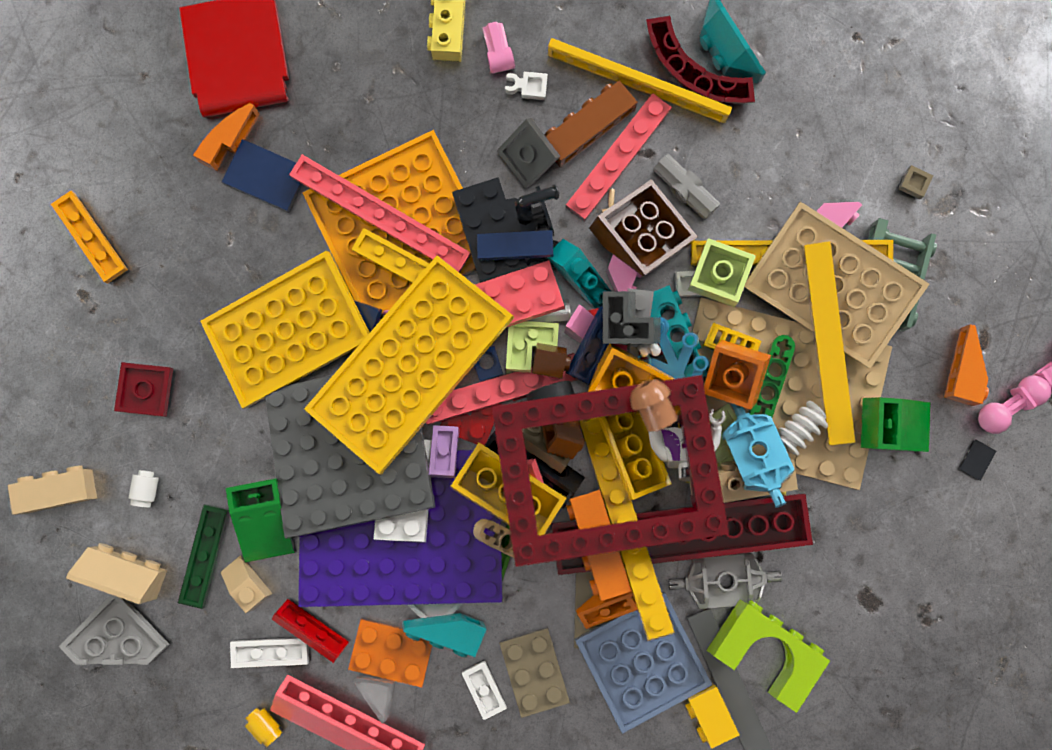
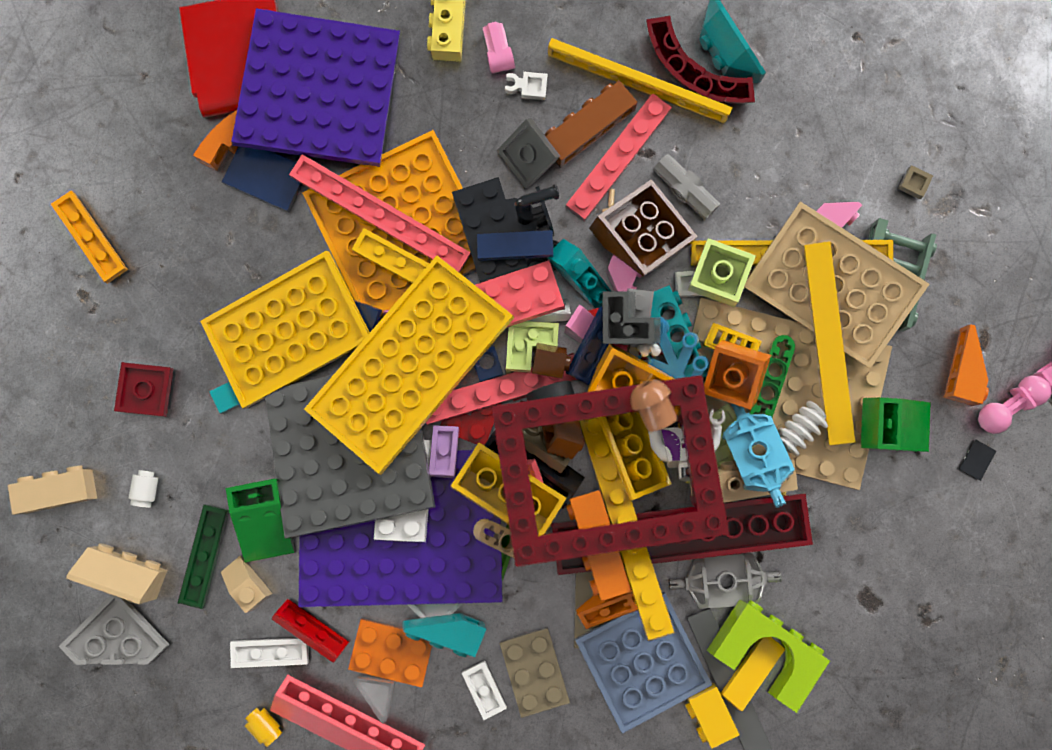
(224, 398): none -> teal tile
(316, 88): none -> dark purple plate
(752, 672): none -> yellow tile

